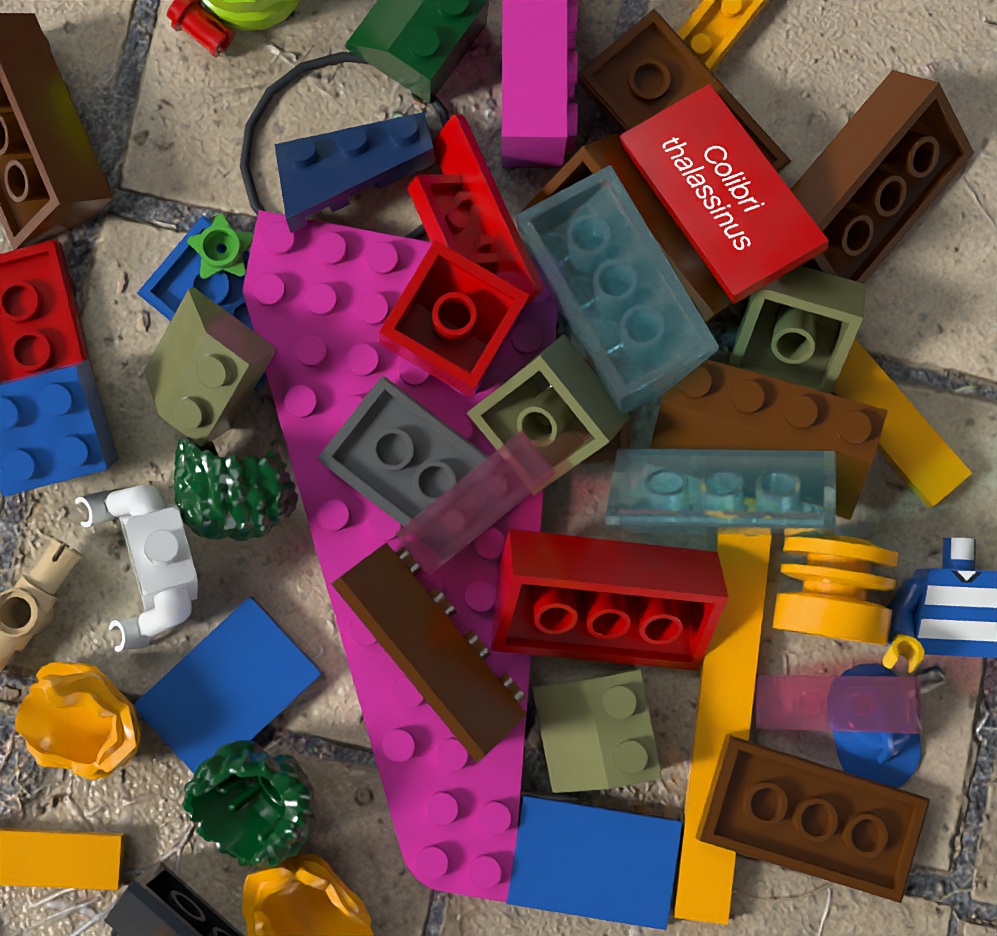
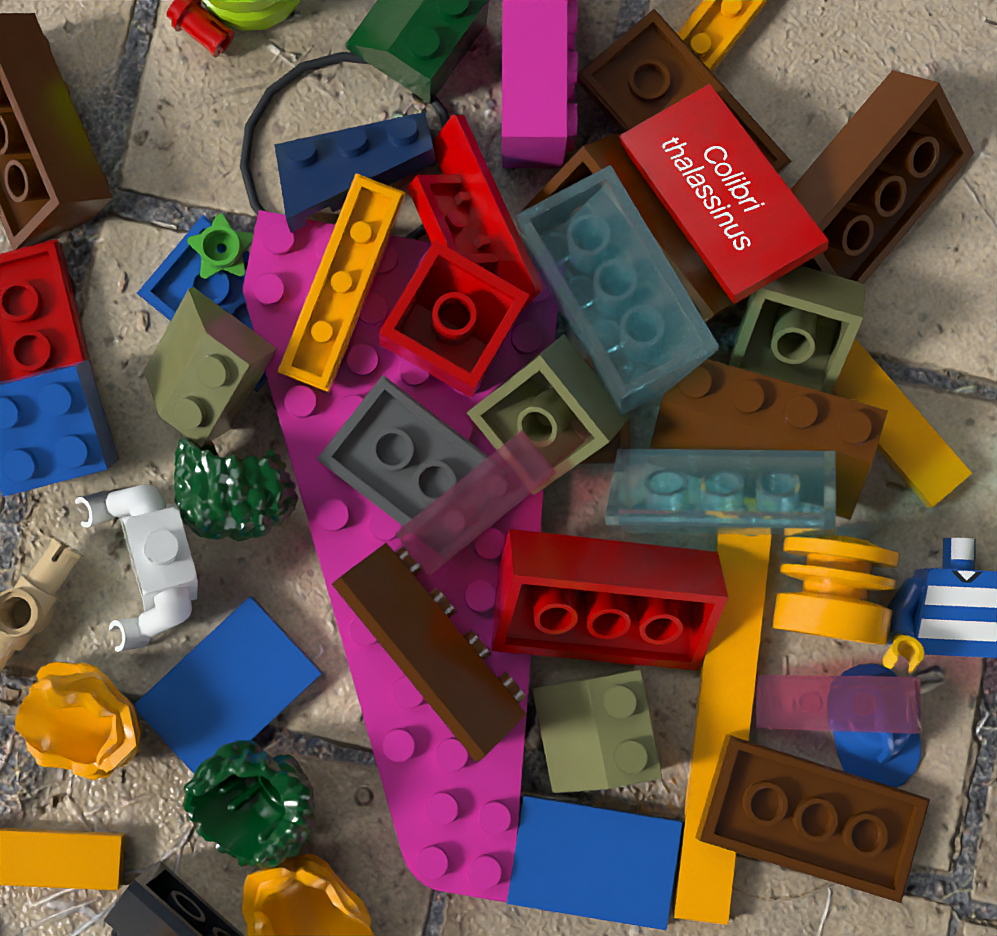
(342, 282): none -> light orange tile

